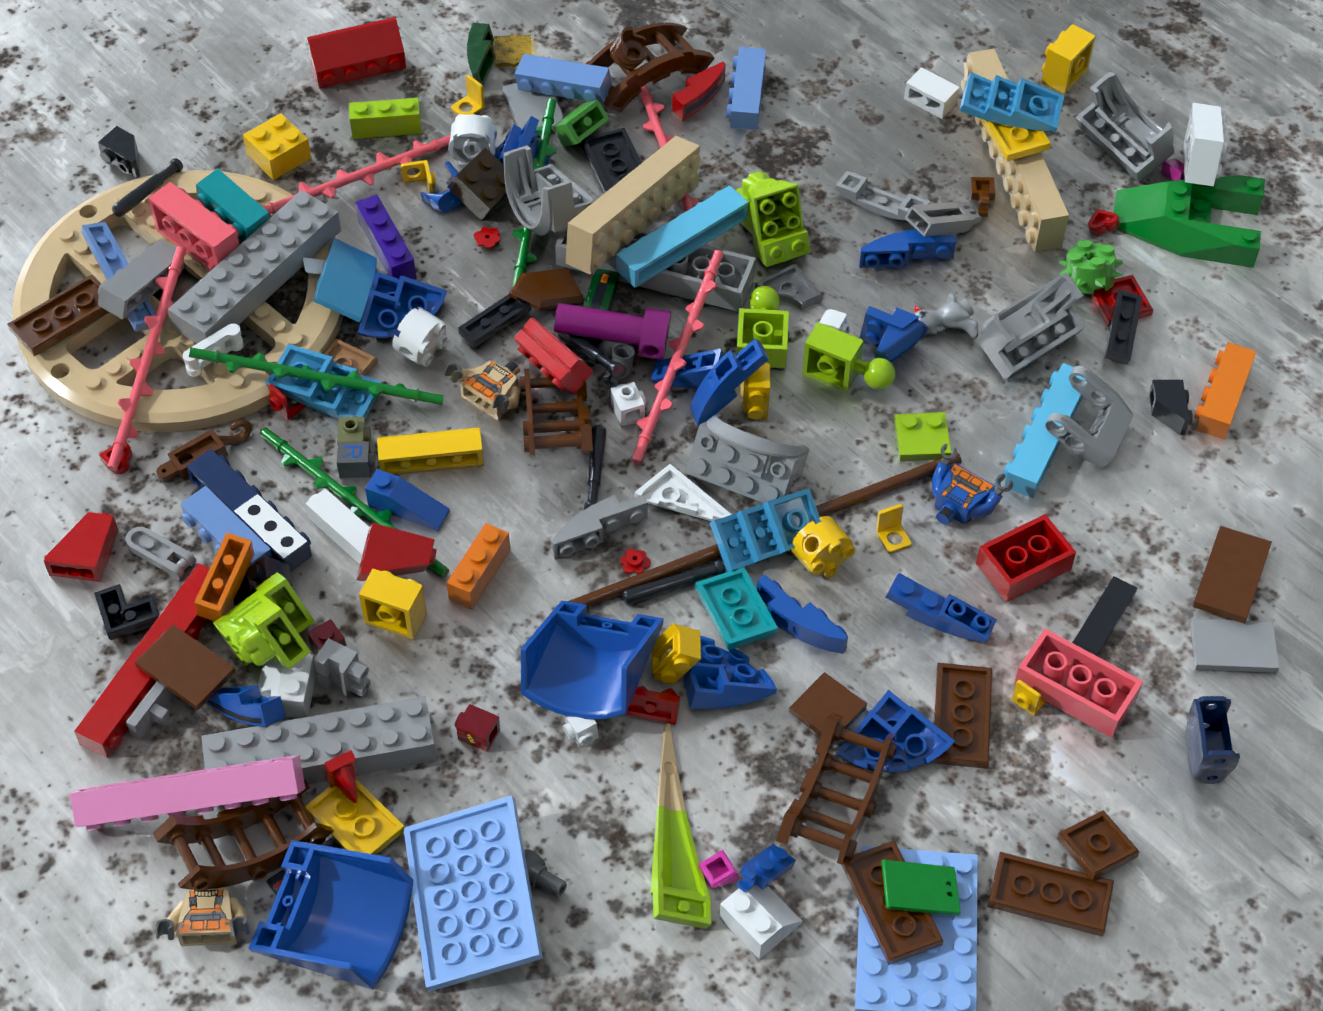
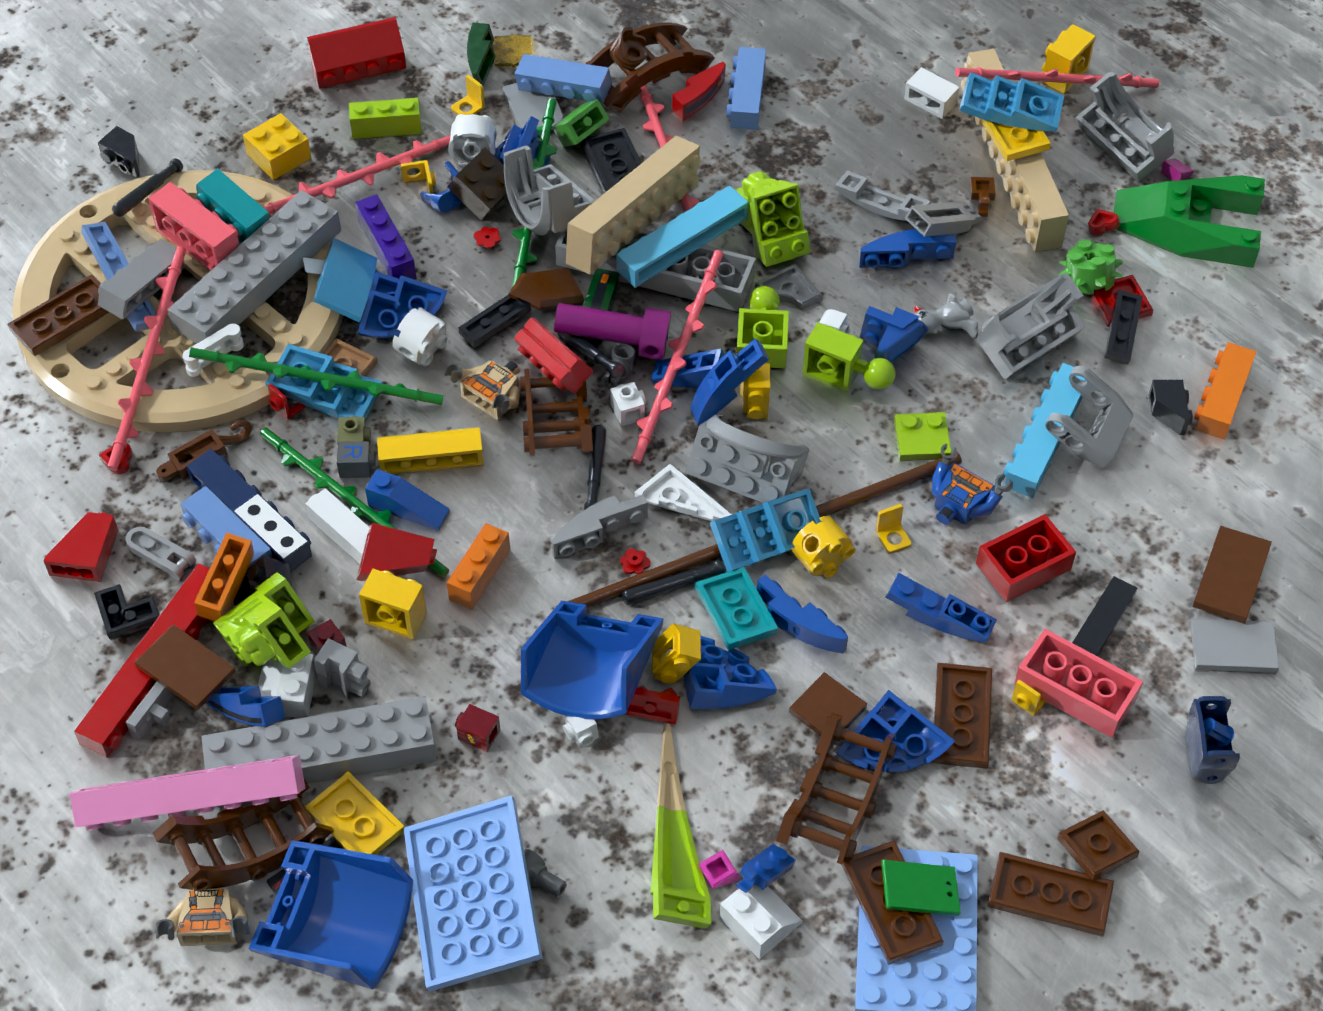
(341, 773): red tile -> none
(1054, 76): none -> coral plant
(1204, 144): white brick -> none
(1221, 733): none -> blue piece

